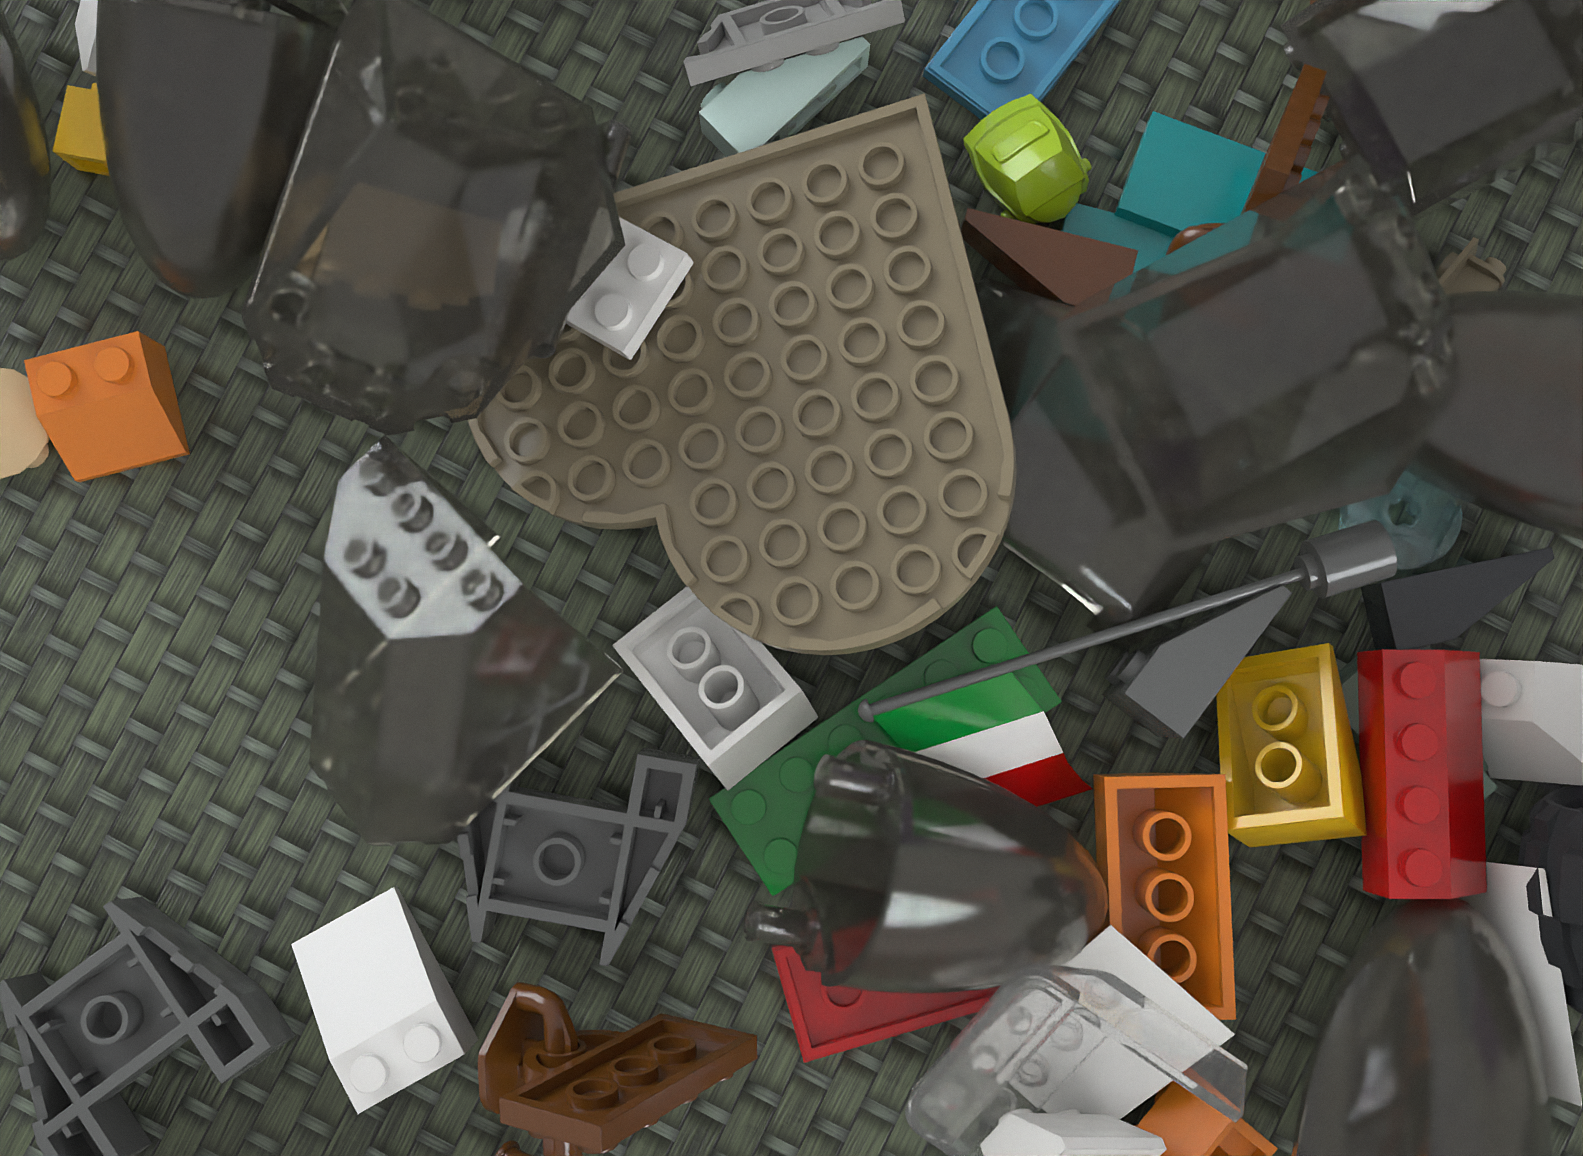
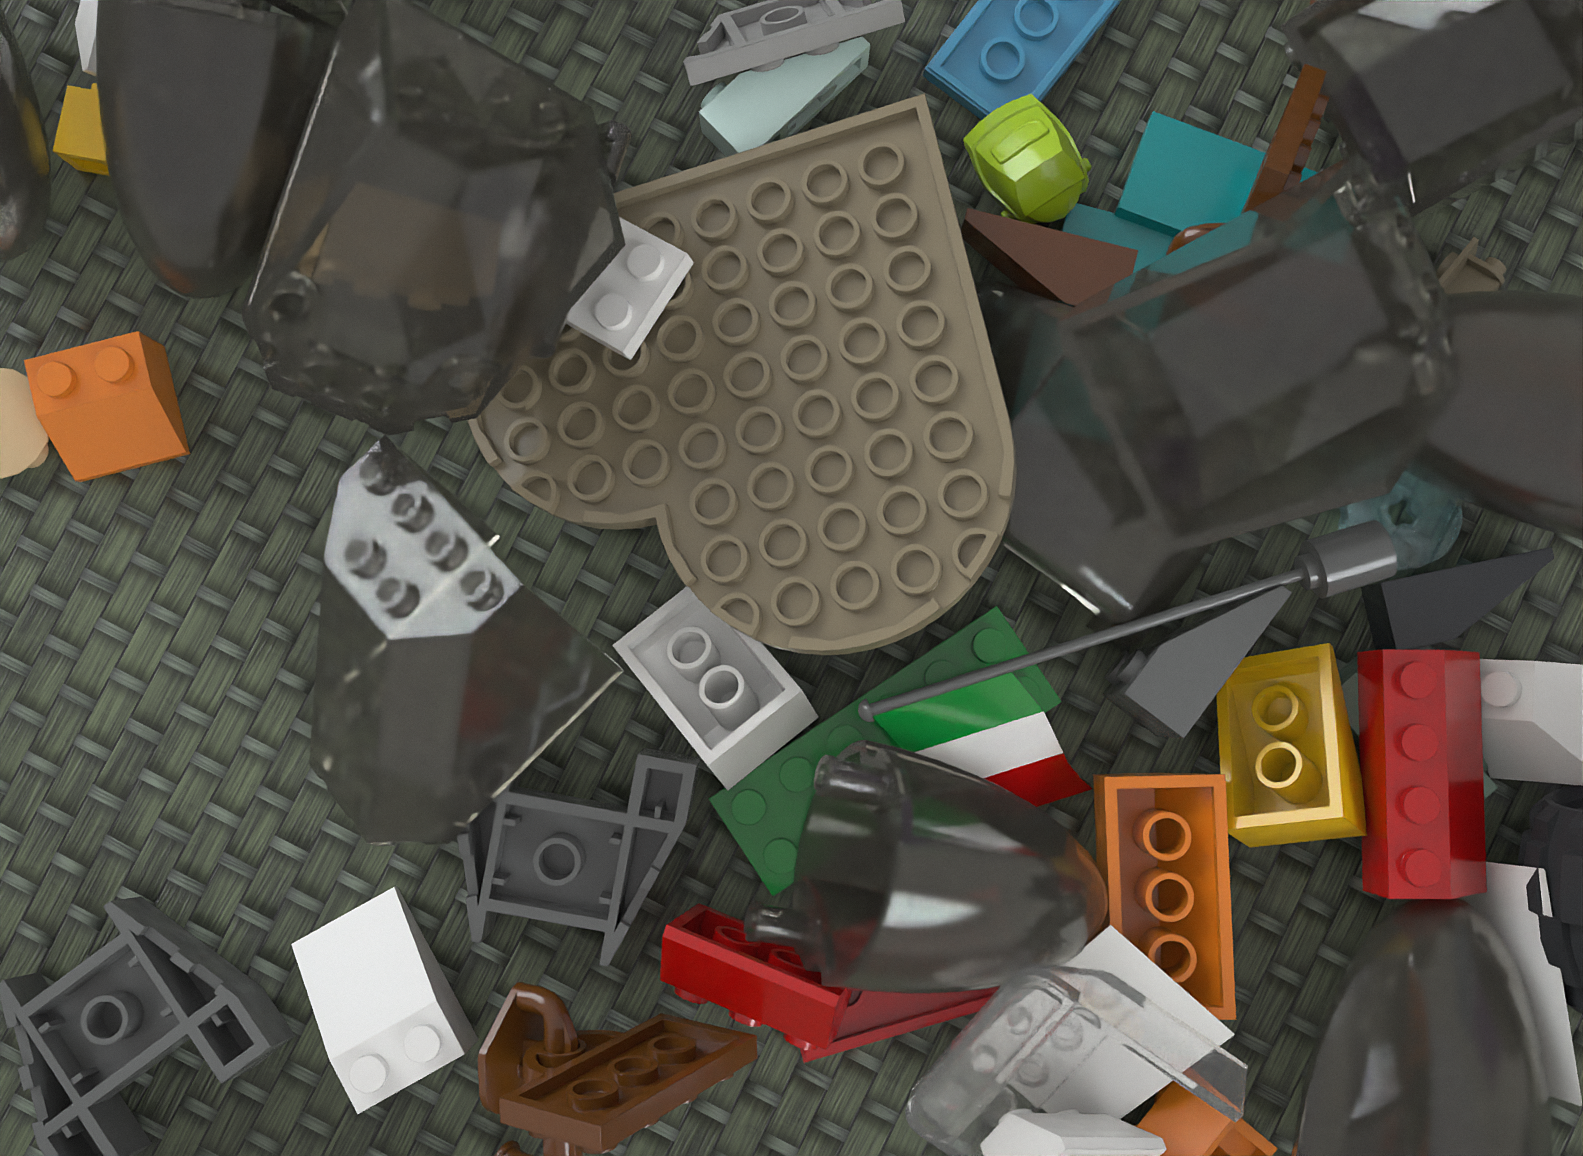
(757, 981): none -> red slope

